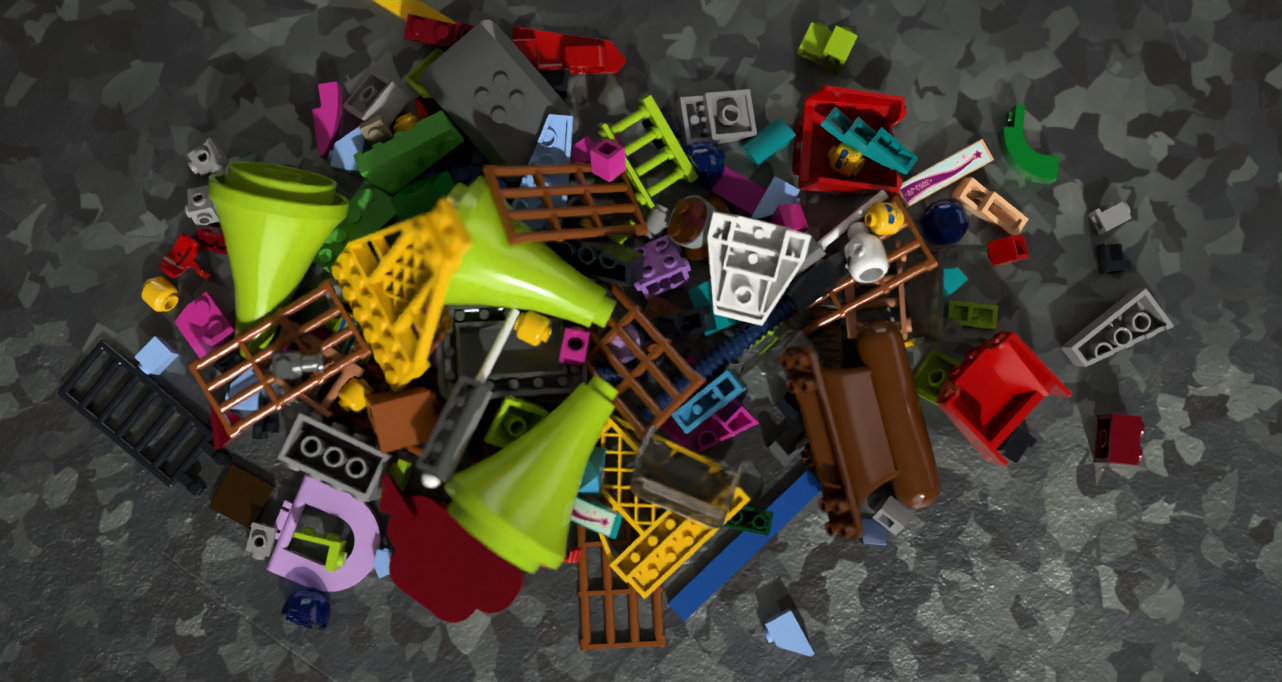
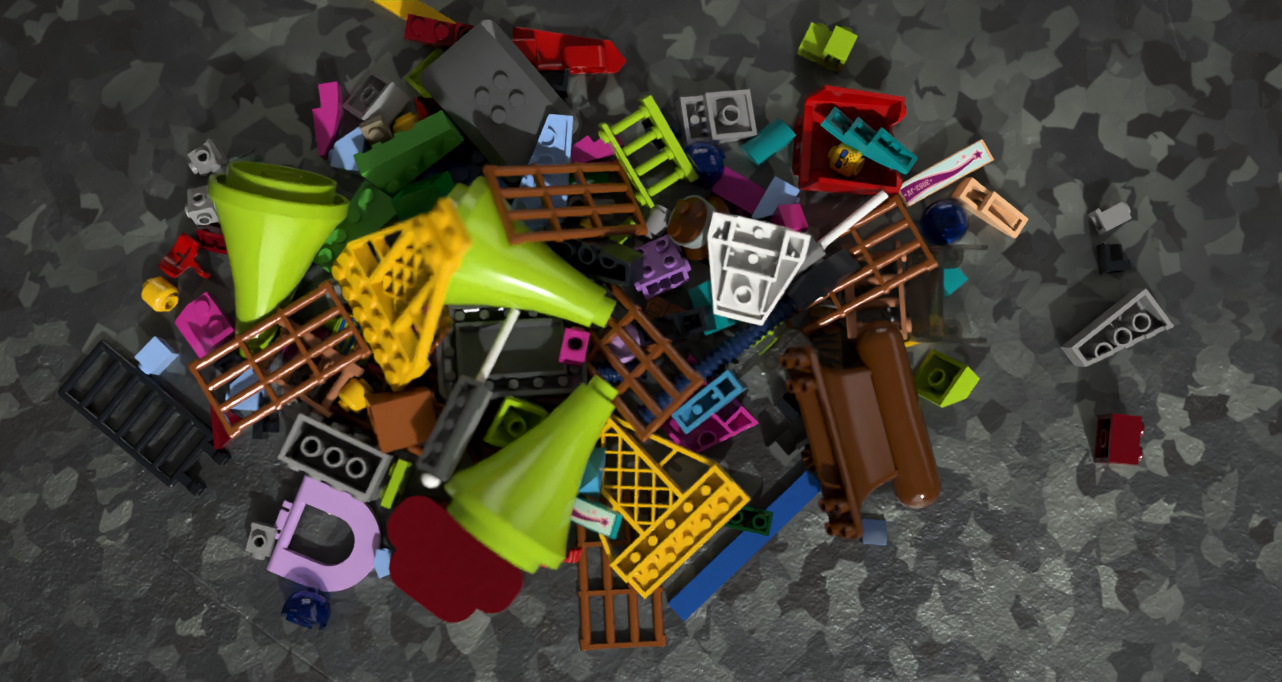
(242, 496): dark brown tile -> none
(292, 363): dark grey connector -> none
(336, 555): lime bracket -> none
(393, 499): dark red slope -> none
(532, 328): yellow head -> none
(608, 159): dark pink brick -> none
(682, 486): clear smoke windscreen -> none
(787, 633): light blue slope -> none
(865, 254): white piece -> none
(884, 218): yellow head -> none
(892, 514): light grey brick -> none
(974, 315): lime slope -> none
(996, 391): red windscreen -> none
(1007, 250): red brick -> none
(1016, 444): black panel -> none
(1020, 156): green arch -> none

